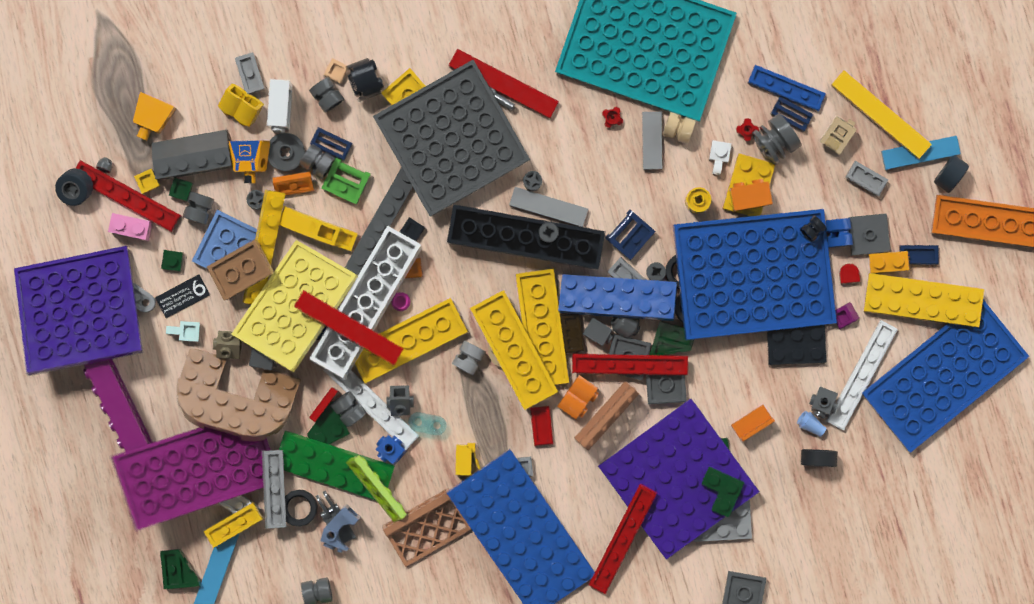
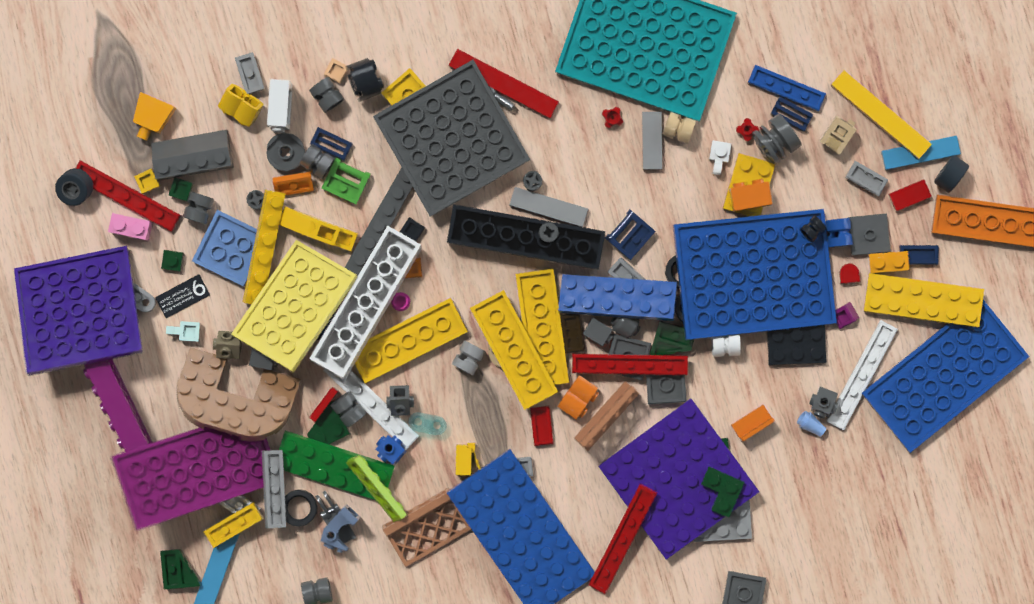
(104, 165): dark grey hinge -> none
(240, 269): medium nougat plate -> none
(249, 158): torso -> none
(348, 327): red tile -> none
(653, 274): dark grey wheel -> none
(698, 200): yellow wheel -> none
(726, 344): none -> white wheel
(819, 458): black tyre -> none
(909, 195): none -> red tile

